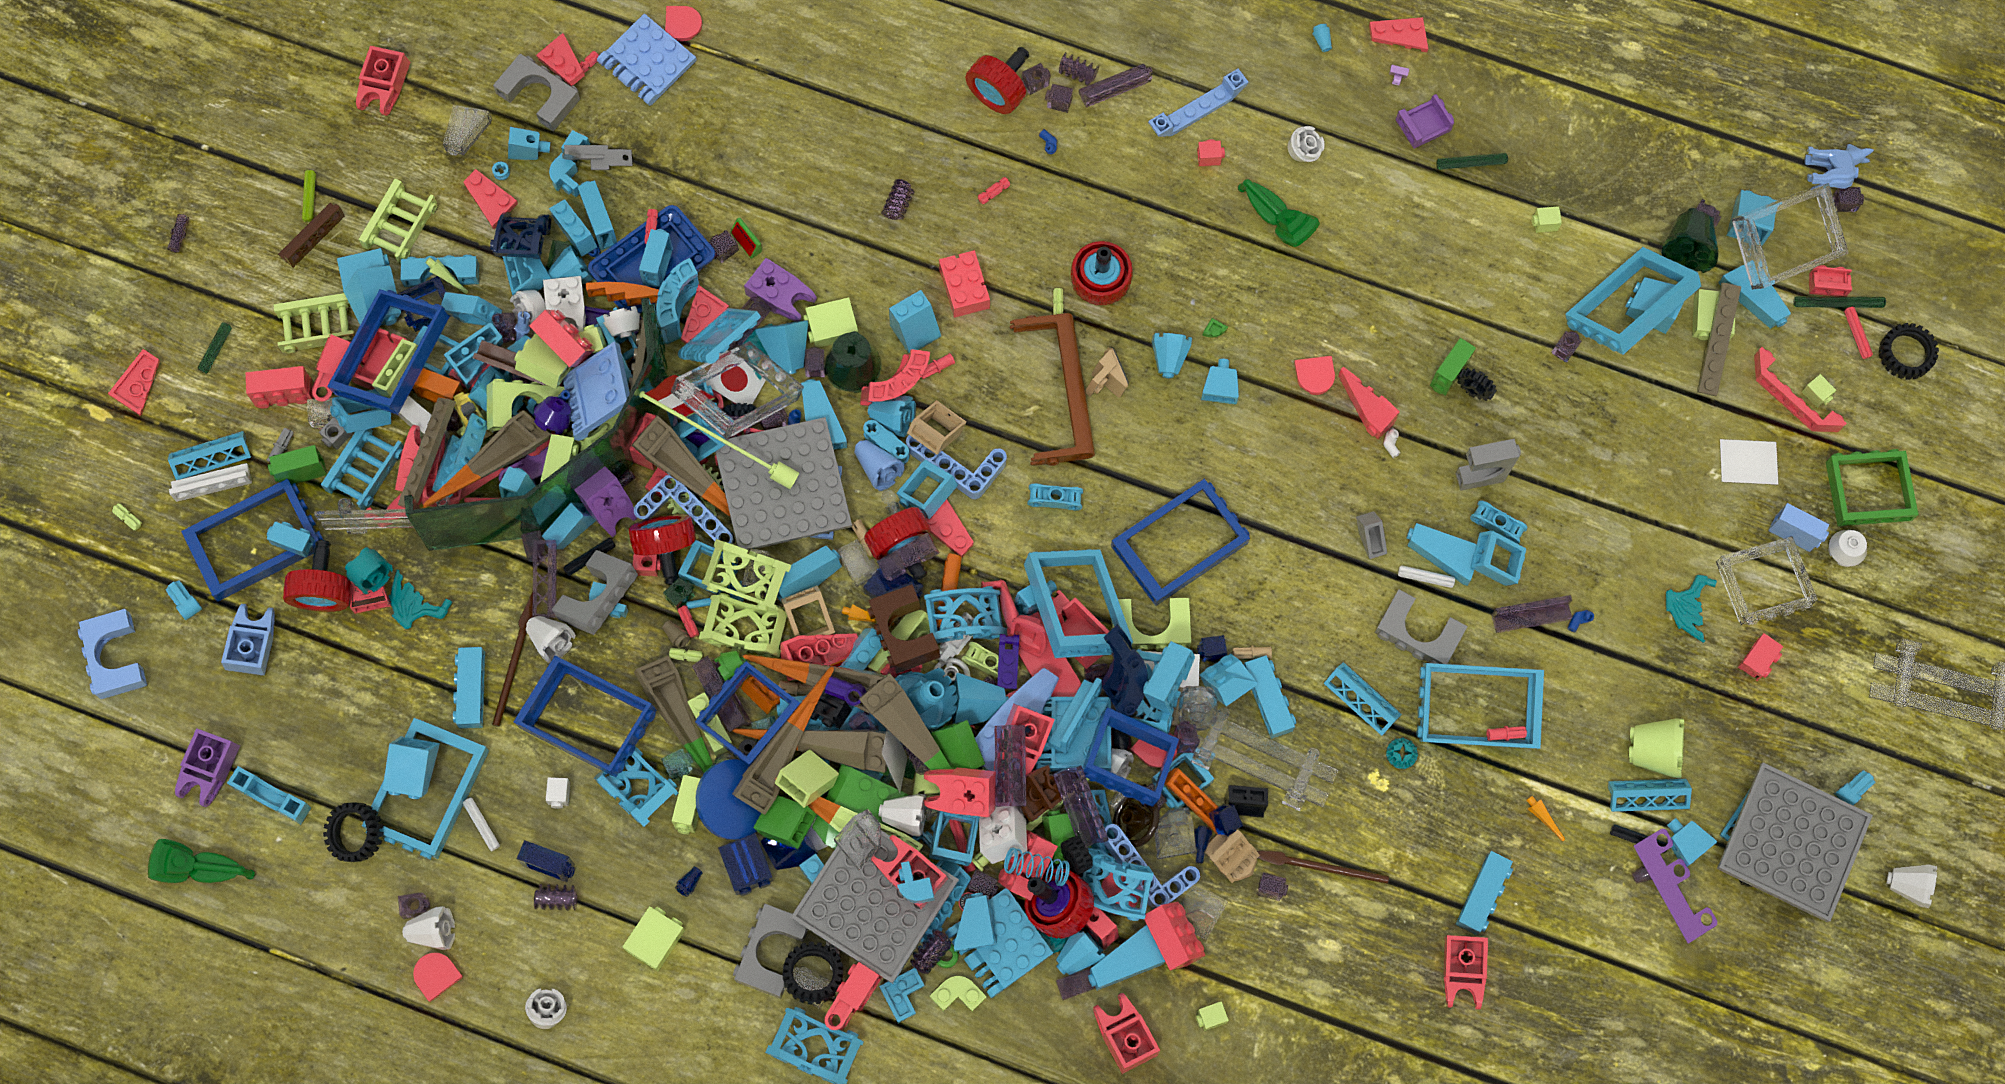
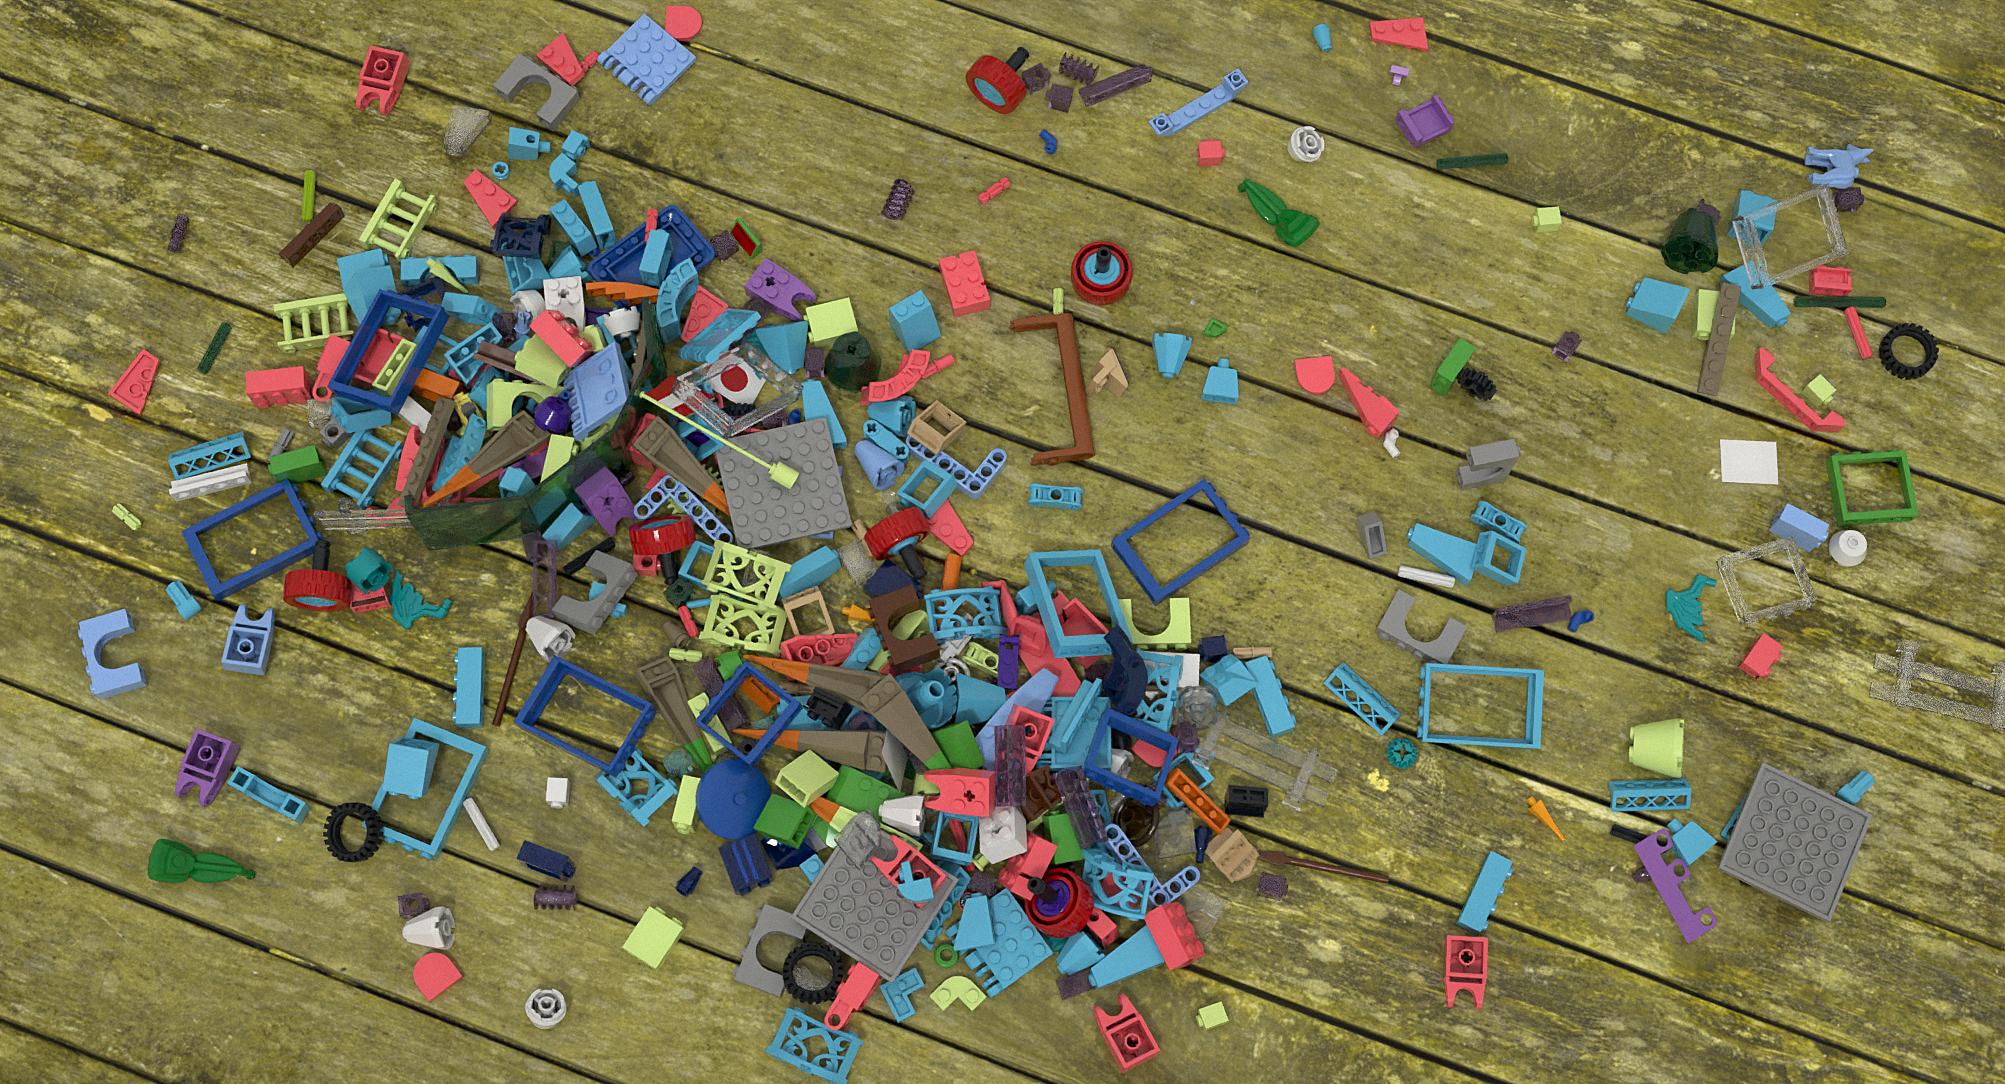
(290, 539): medium azure brick -> none
(599, 155): light grey piece -> none
(758, 781): dark tan plate -> none
(843, 690): dark purple piece -> none
(913, 552): clear purple arch -> none
(931, 951): clear purple piece -> none
(1009, 854): medium azure piece -> none
(1076, 855): black tyre -> none
(1167, 677): medium azure wedge -> none
(1225, 819): clear blue brick -> none
(1506, 733): coral axle -> none
(1687, 284): medium azure window -> none
(1914, 883): white cone -> none

